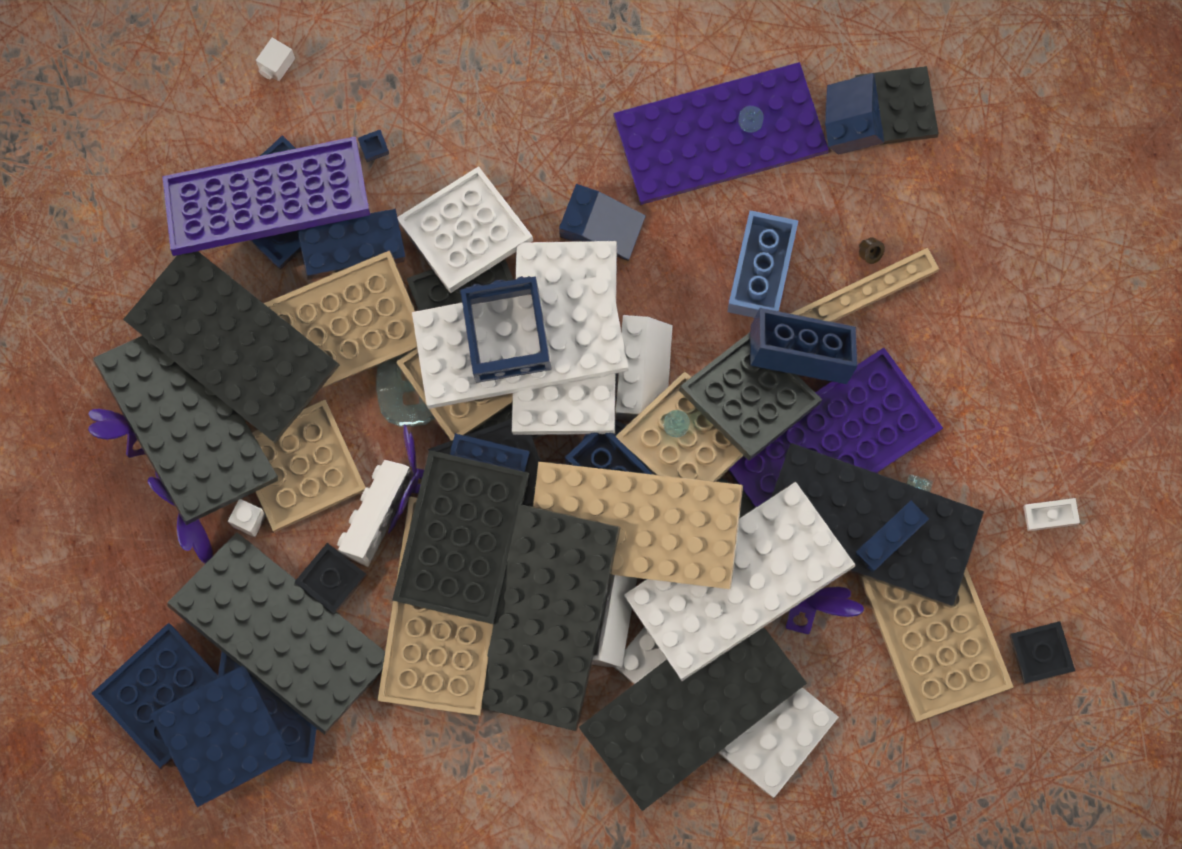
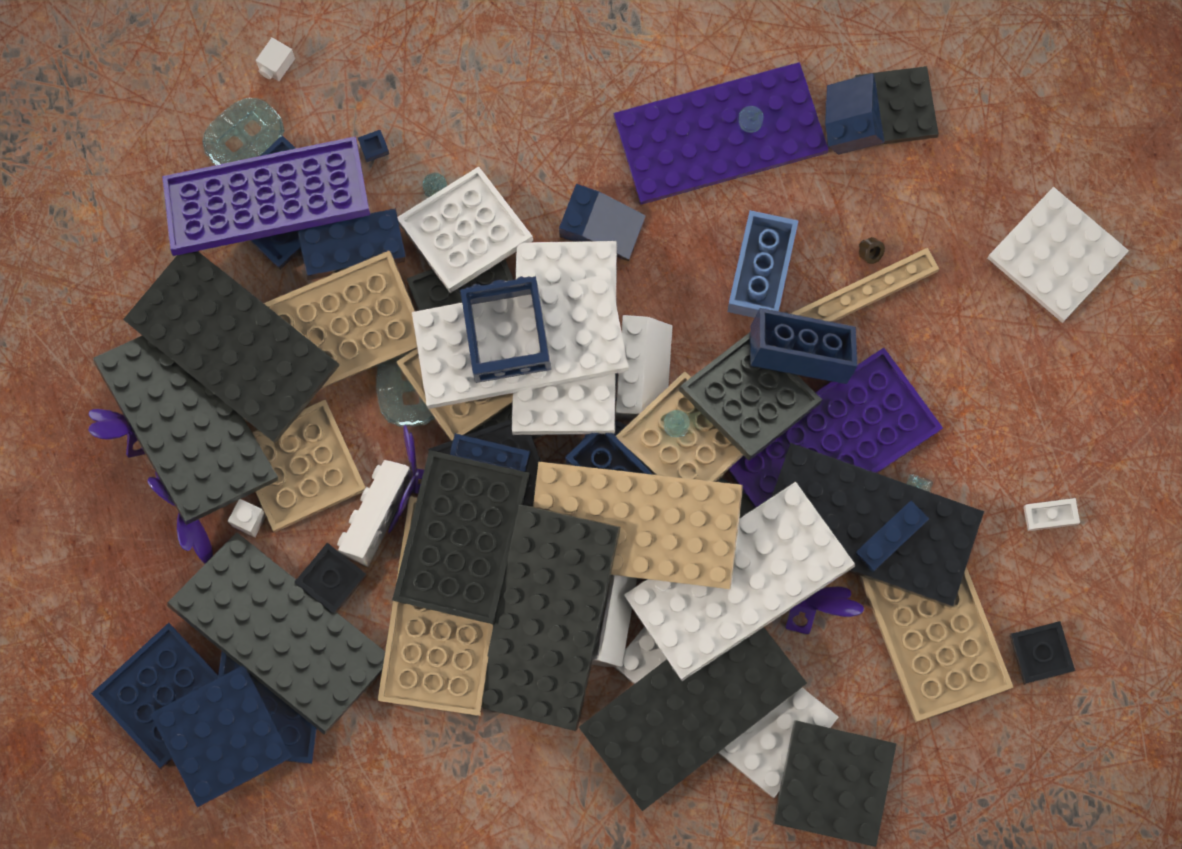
(232, 123): none -> clear light blue piece
(433, 183): none -> clear light blue tile
(834, 783): none -> pearl dark grey plate
(1058, 254): none -> white plate

